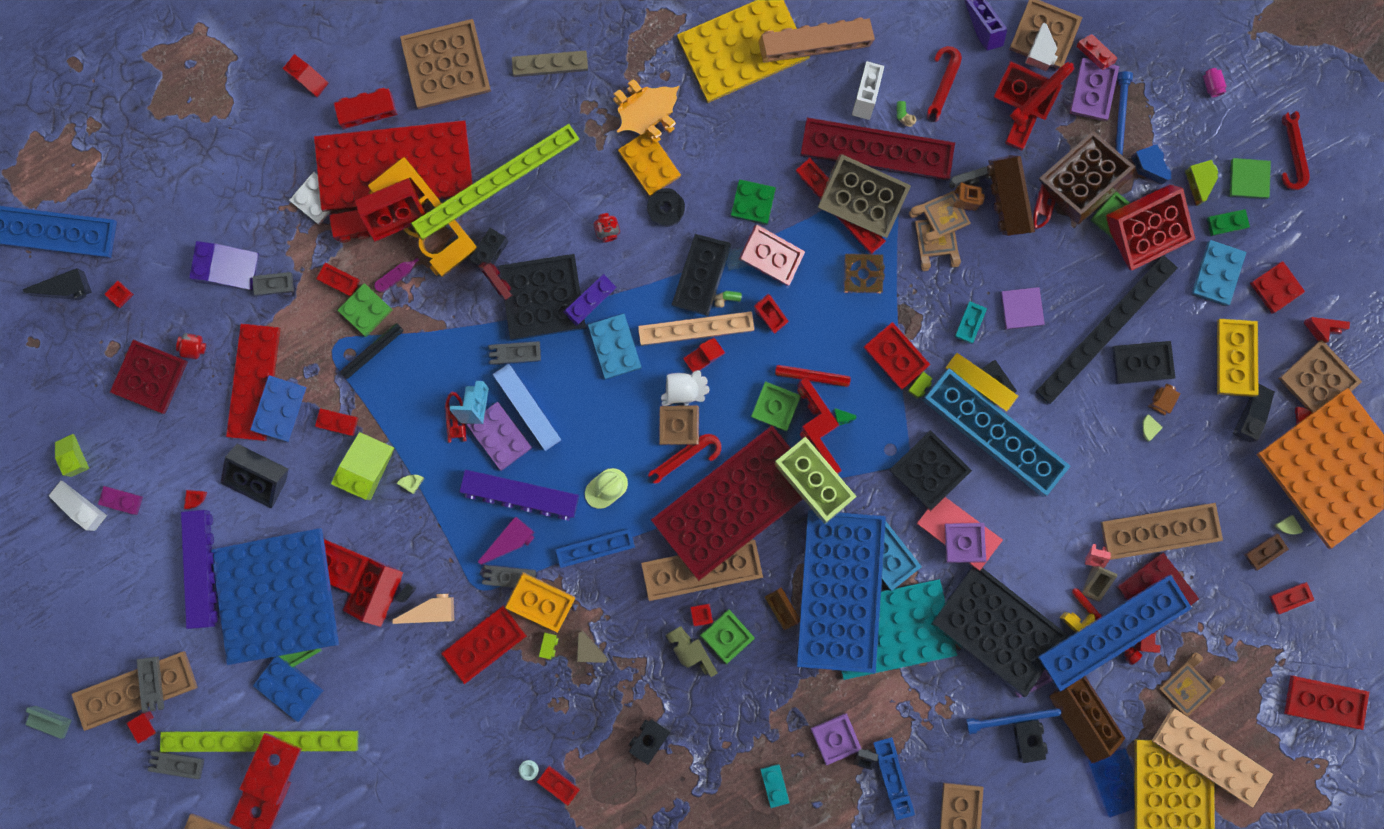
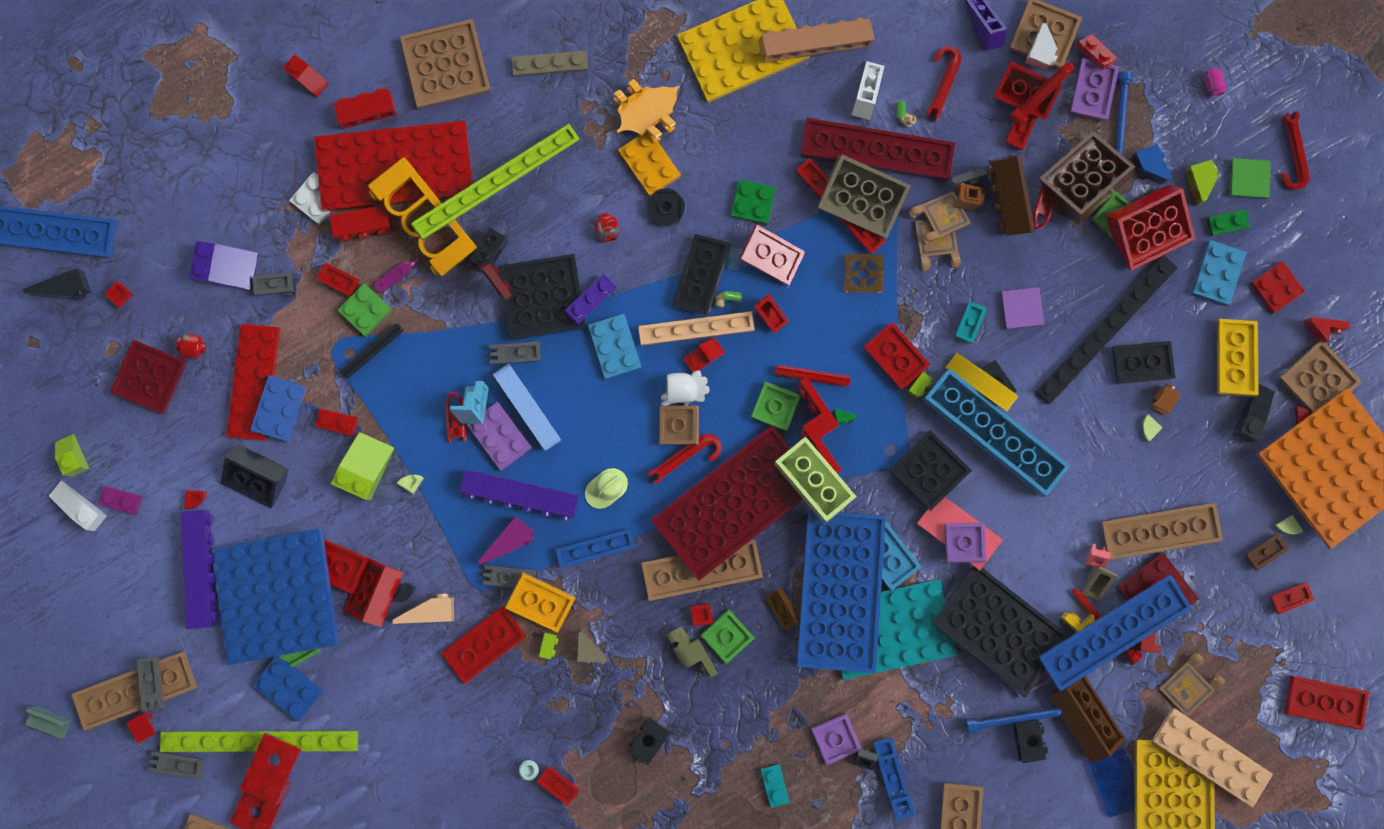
(390, 209): red slope -> none

